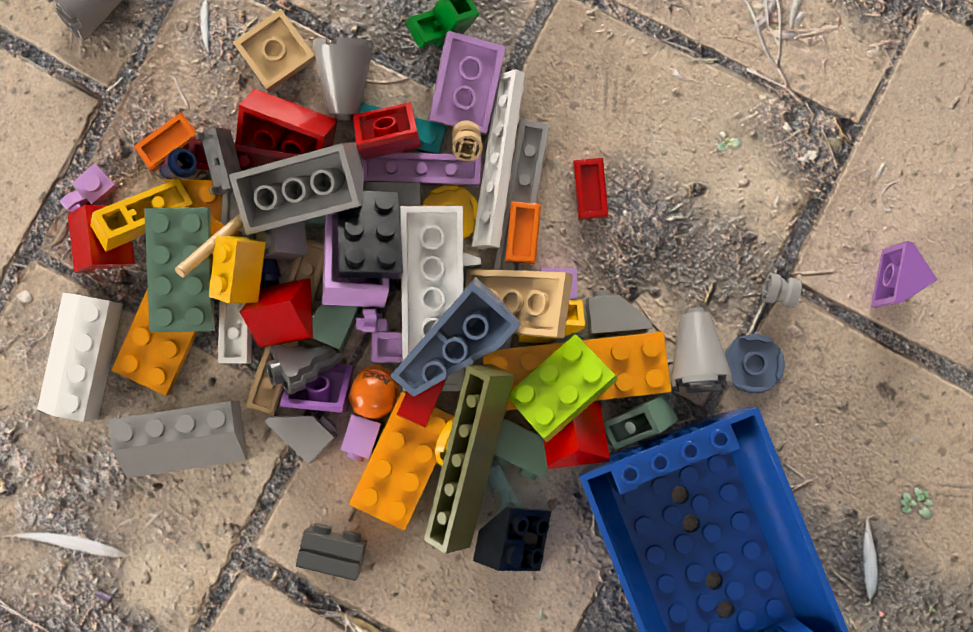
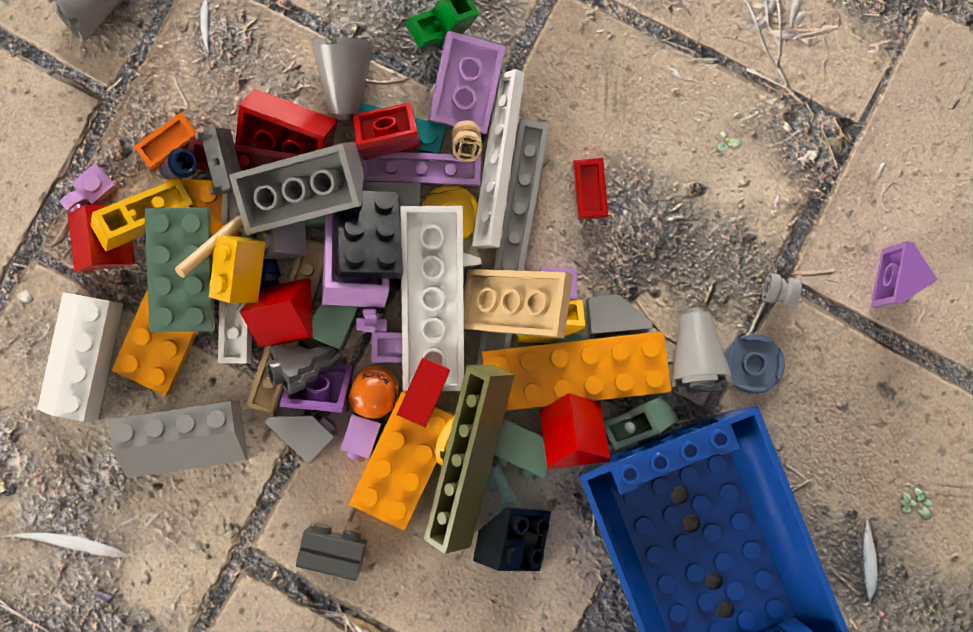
(274, 50): tan plate -> none
(466, 332): sand blue wedge -> none
(523, 233): orange tile -> none
(561, 387): lime plate -> none

